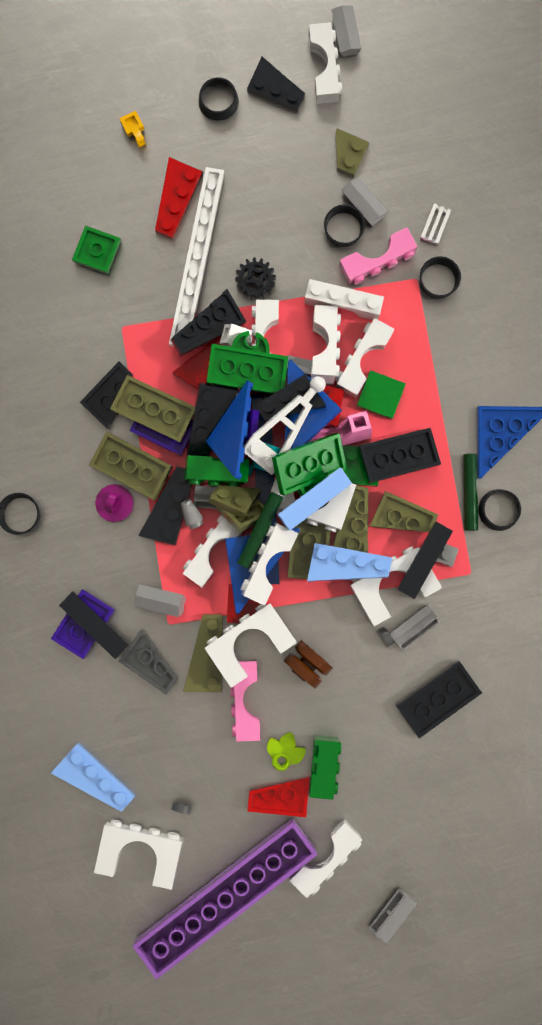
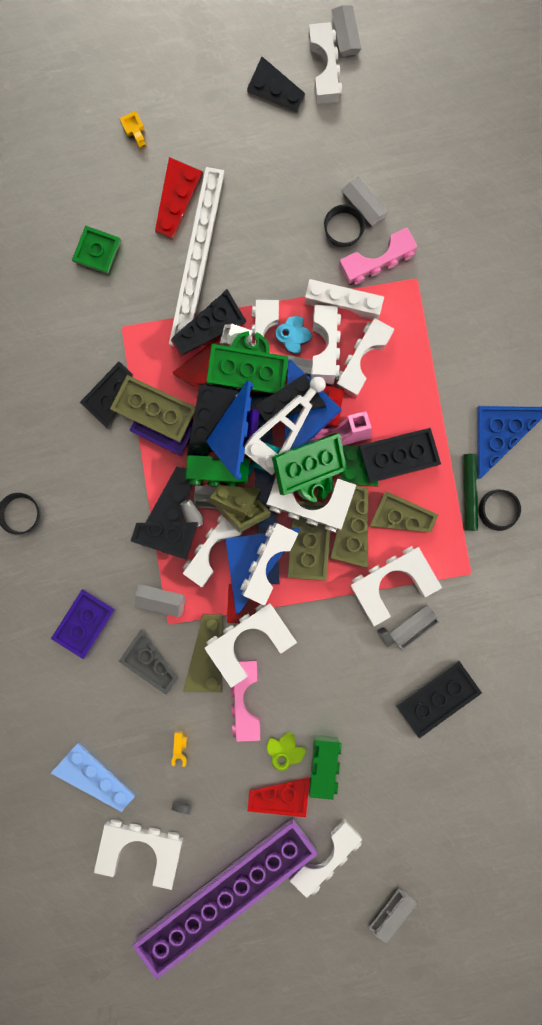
(94, 625): black tile -> none
(114, 503): magenta tile -> none
(131, 465): olive plate -> none
(166, 537): none -> black wing
(180, 742): none -> yellow plate
(218, 115): black tyre -> none
(247, 283): black gear -> none
(260, 530): dark green piece -> none
(296, 334): none -> medium azure plate
(305, 667): reddish brown wheel -> none
(314, 498): light blue tile -> none
(338, 563): light blue wing -> none
(349, 152): olive wing -> none
(381, 395): green tile -> none
(424, 560): black tile -> none
(440, 210): white tile -> none
(446, 262): black tyre -> none
(448, 555): light grey plate -> none

